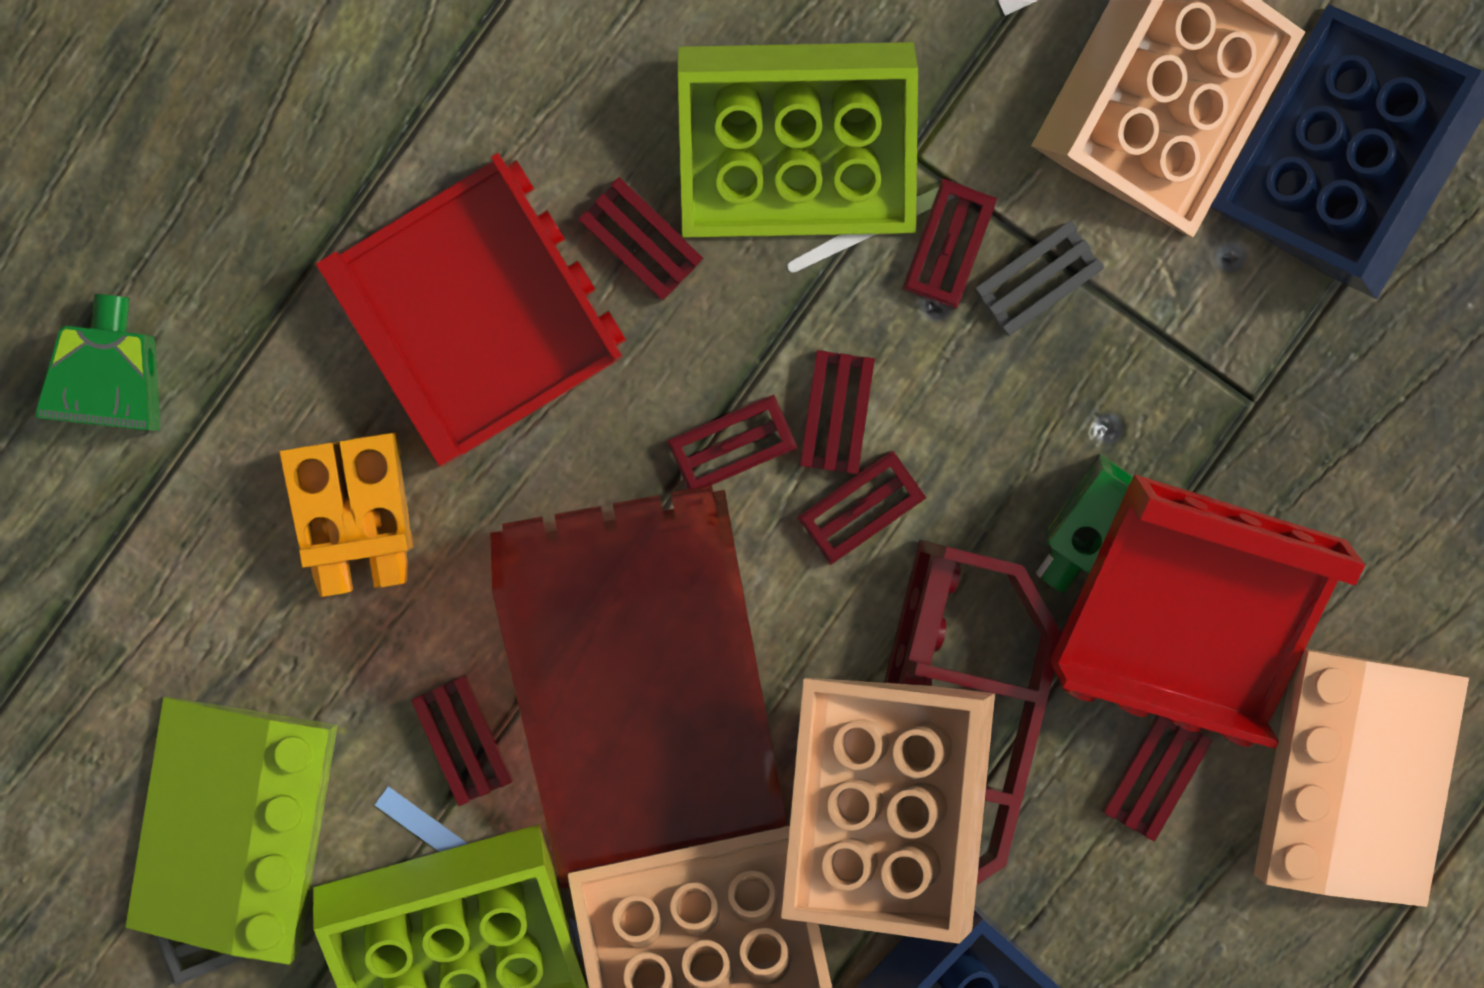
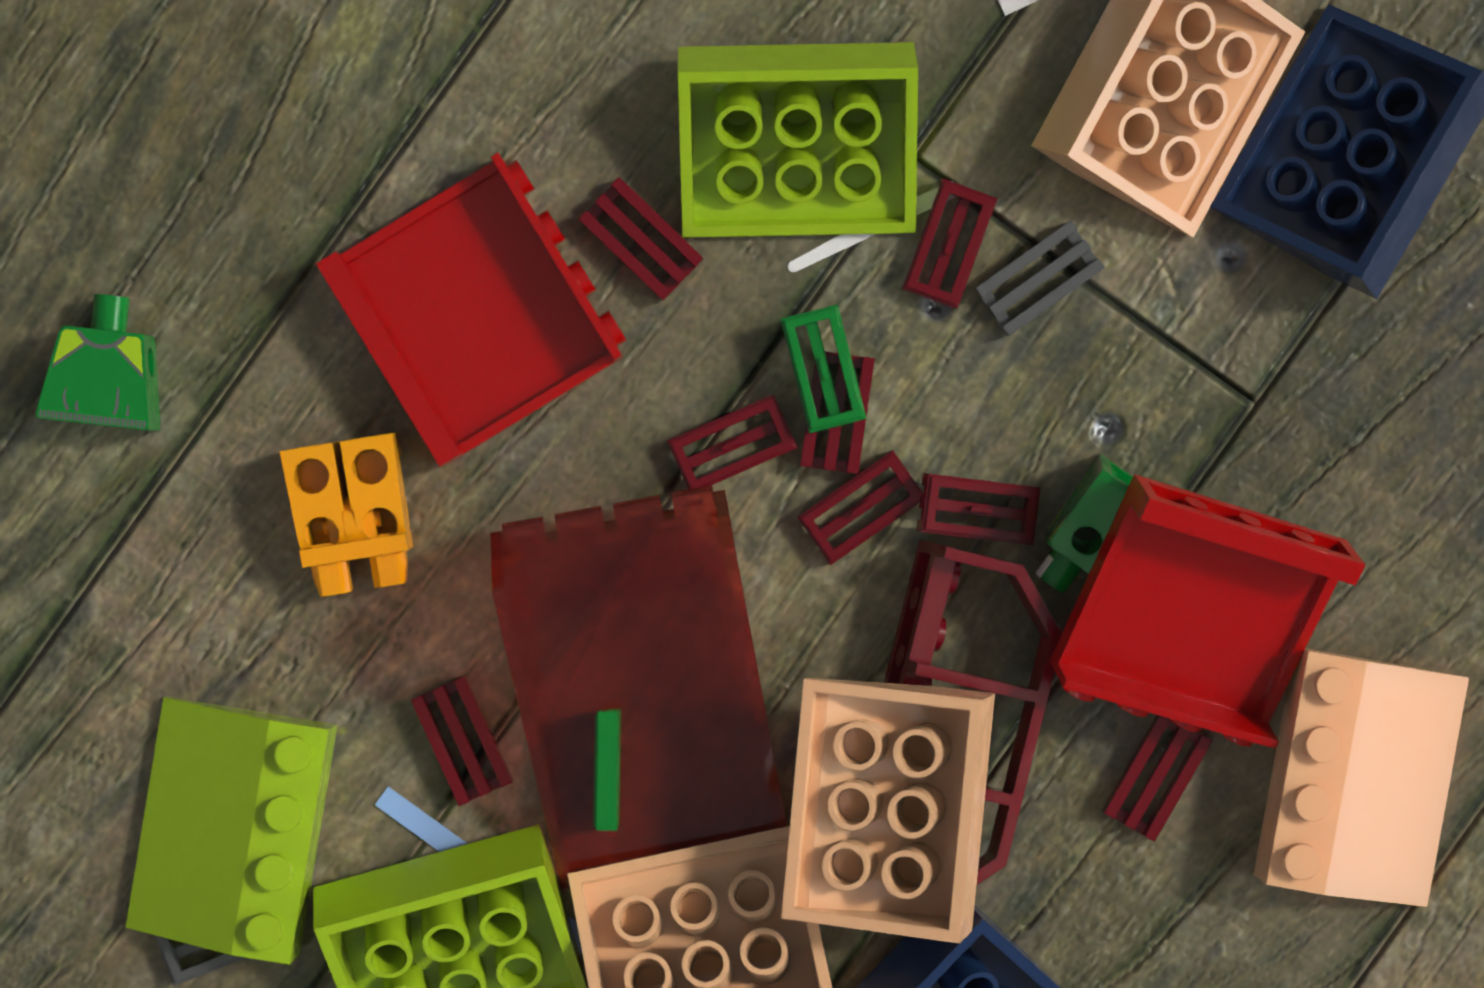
(607, 770): none -> green tile
(811, 321): none -> green tile
(931, 503): none -> dark red tile

